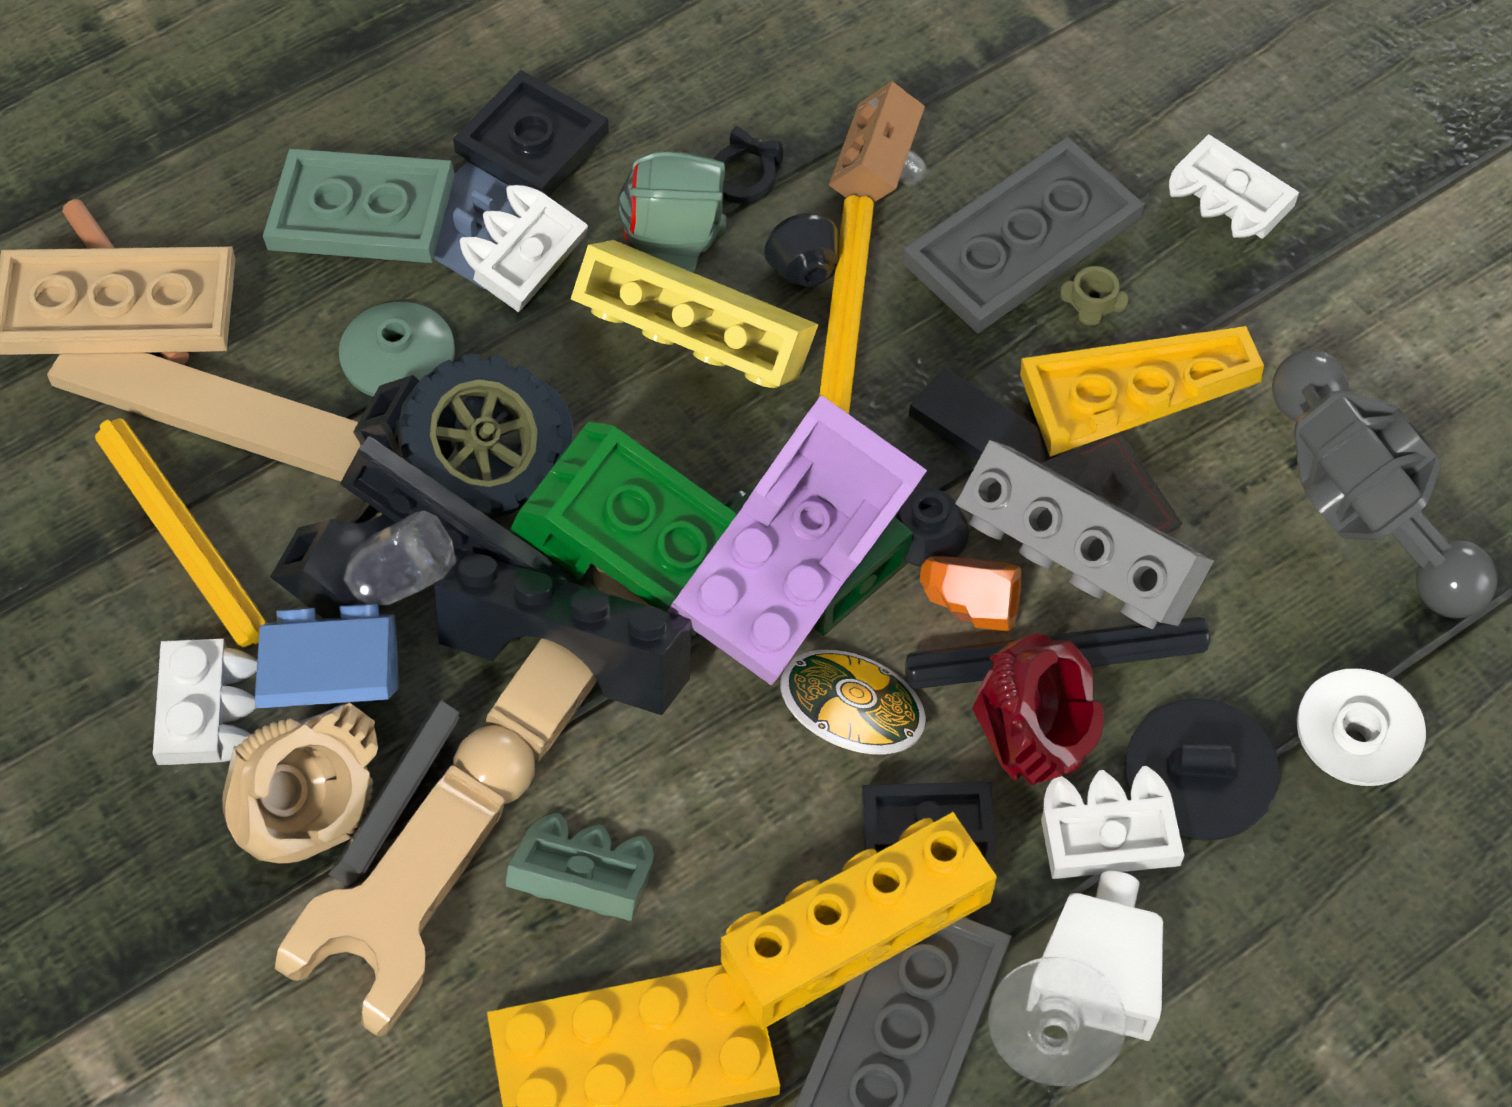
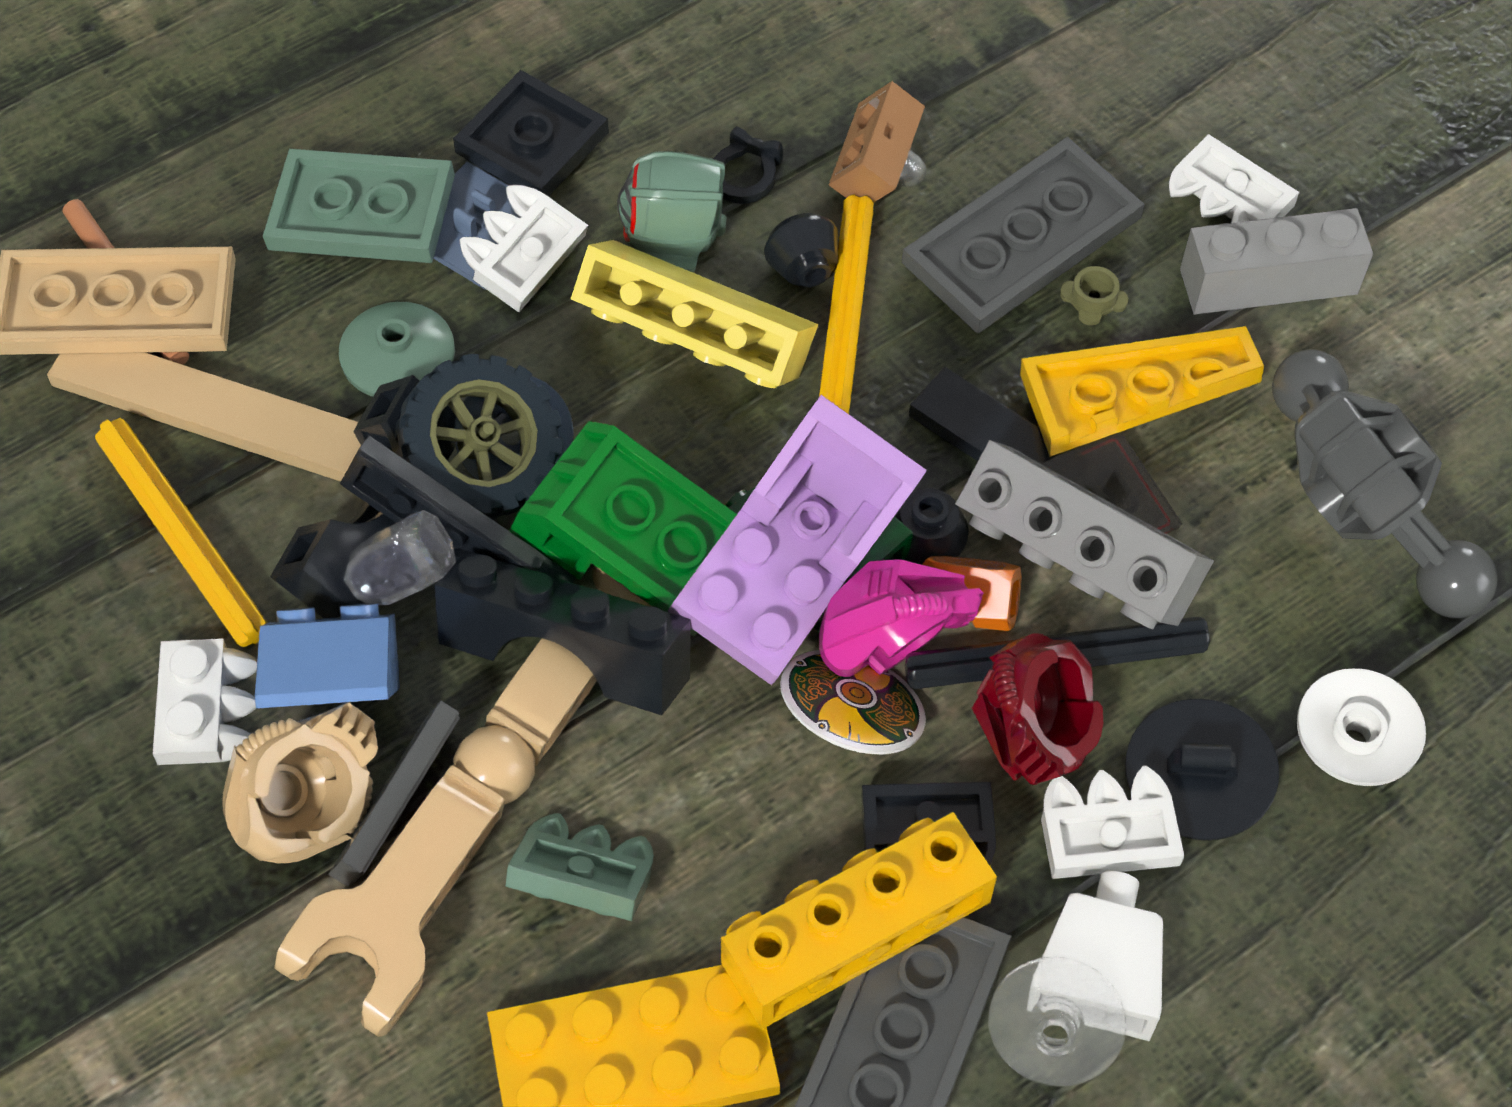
(890, 613): none -> dark pink helmet
(1275, 261): none -> light grey brick

